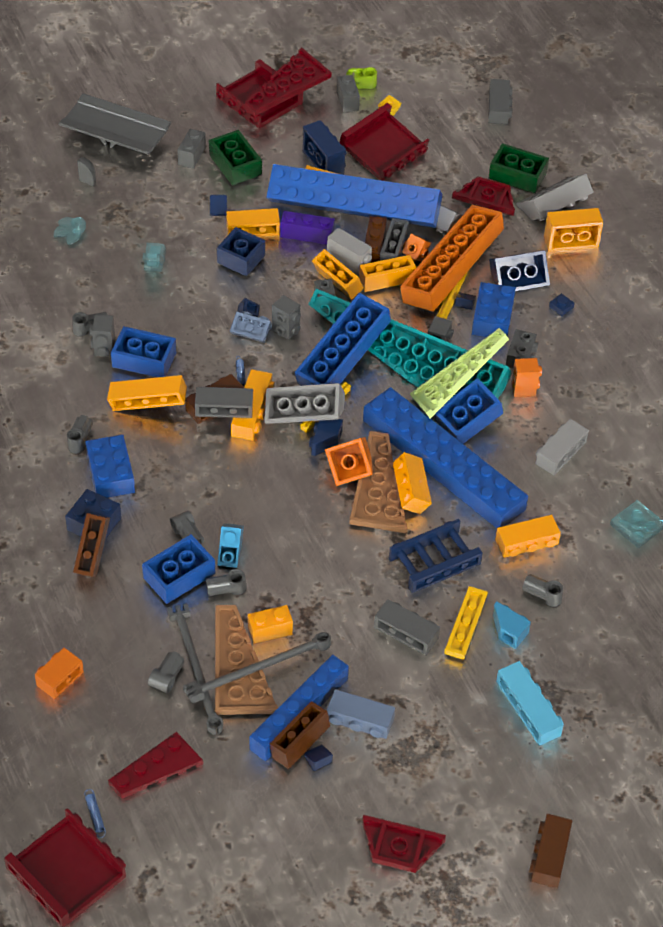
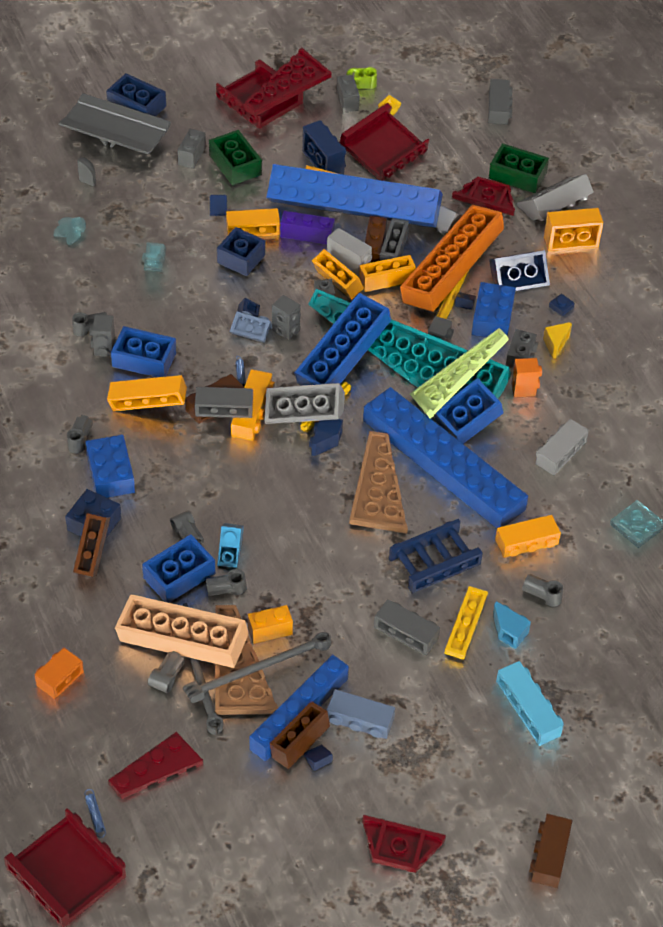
(137, 95): none -> dark blue brick
(182, 630): none -> light nougat brick
(350, 461): orange slope -> none
(412, 483): light orange brick -> none
(416, 247): orange brick -> none
(556, 337): none -> yellow slope

